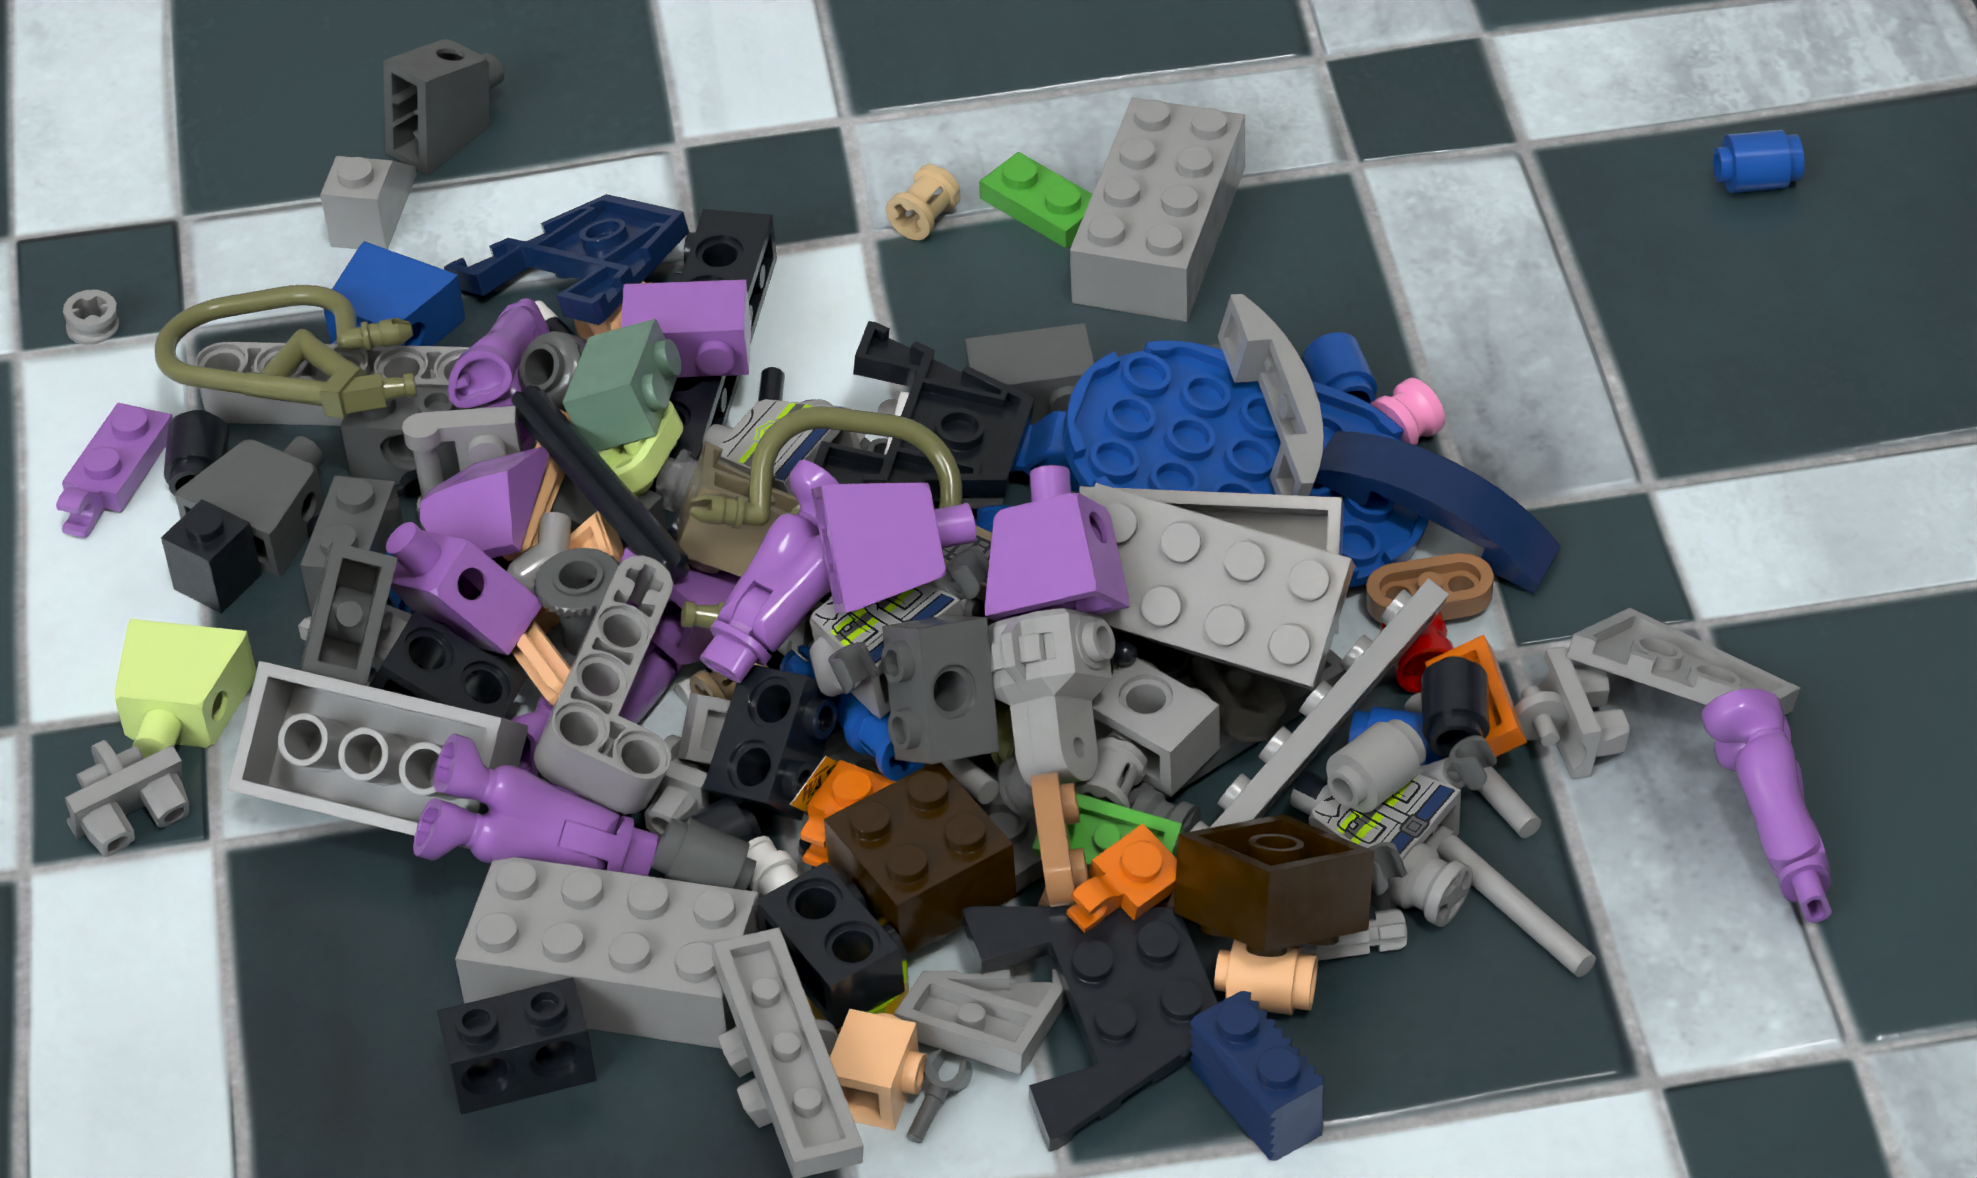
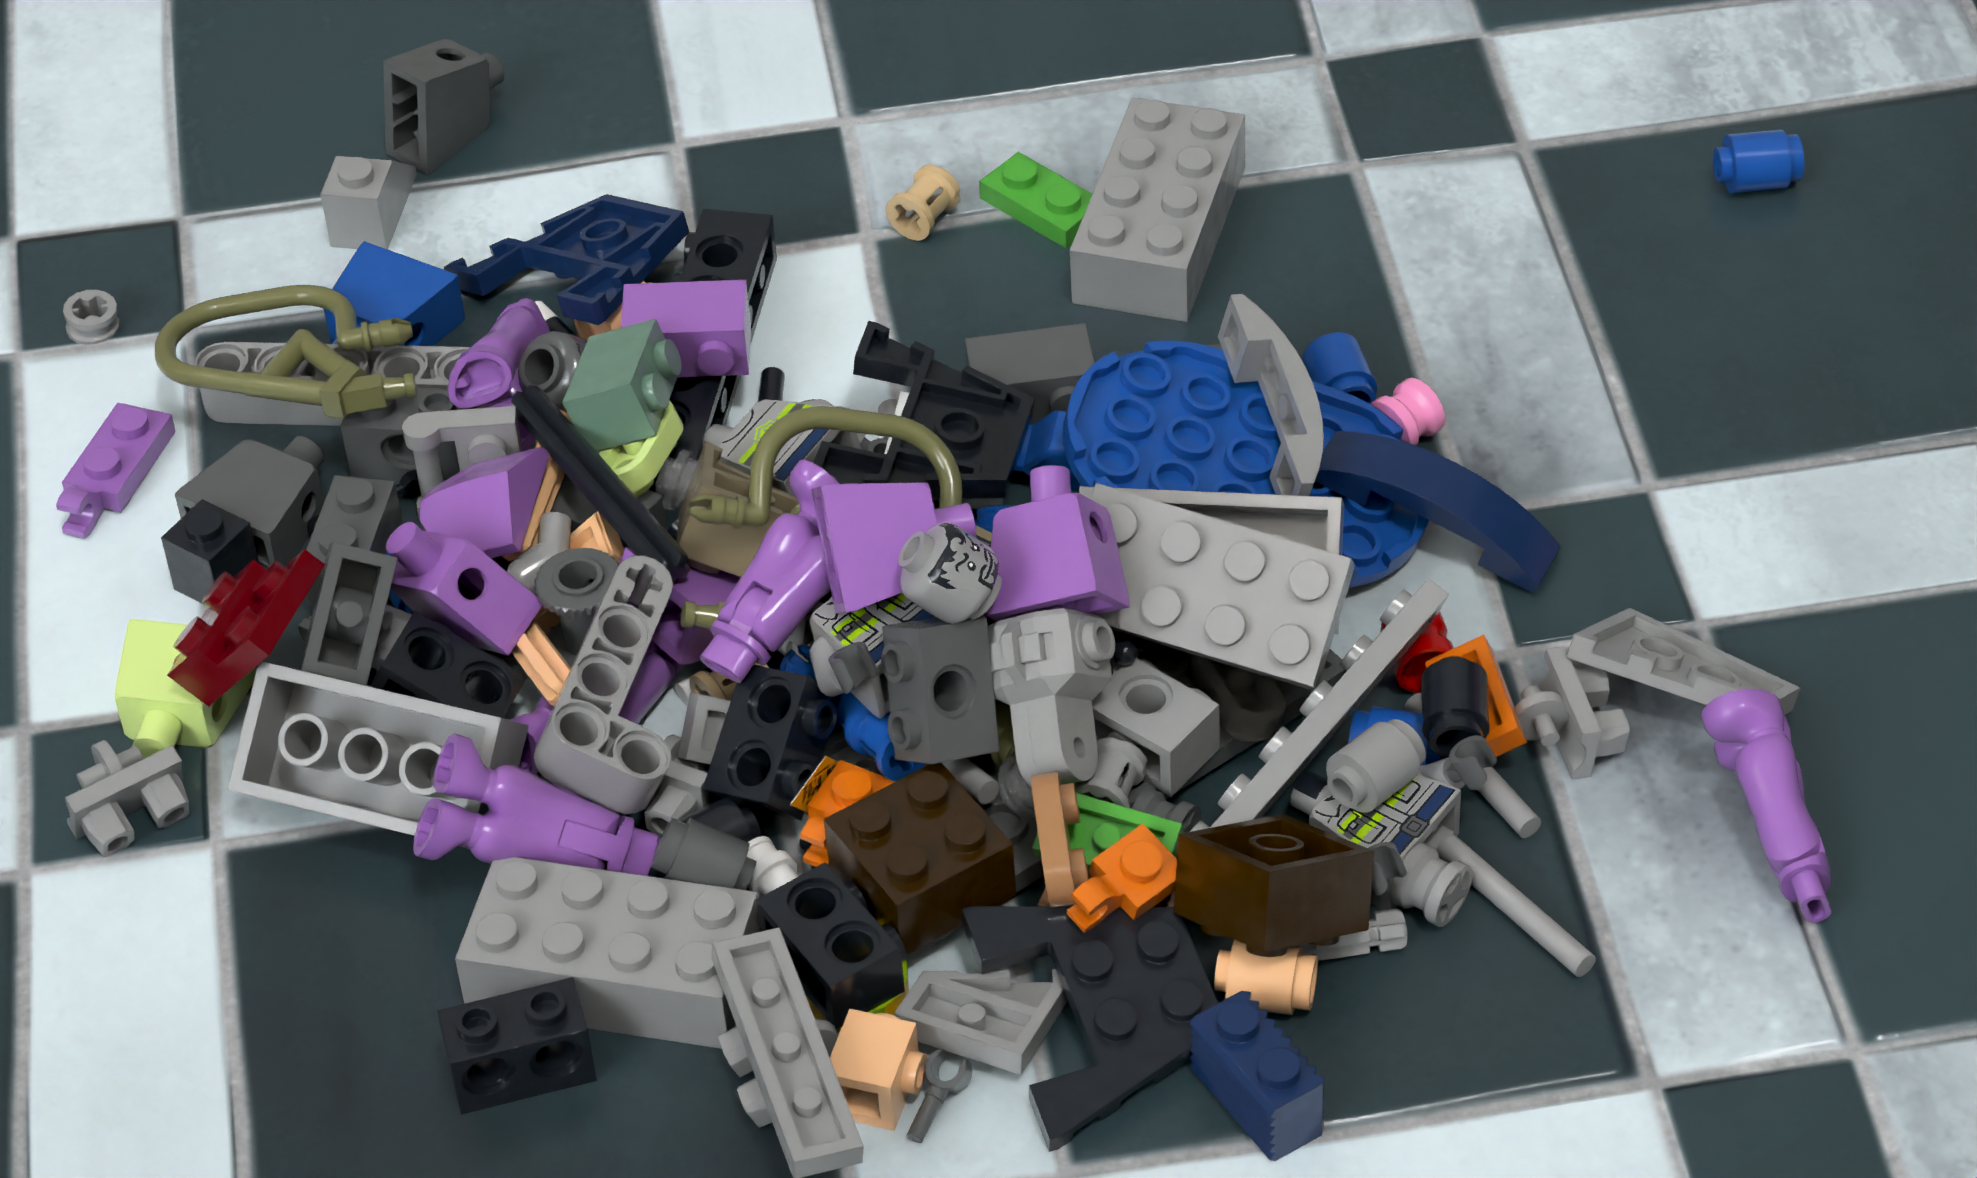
(192, 445): black brick -> none
(240, 625): none -> dark red plate
(949, 573): none -> light grey head
(1461, 575): medium nougat plate -> none

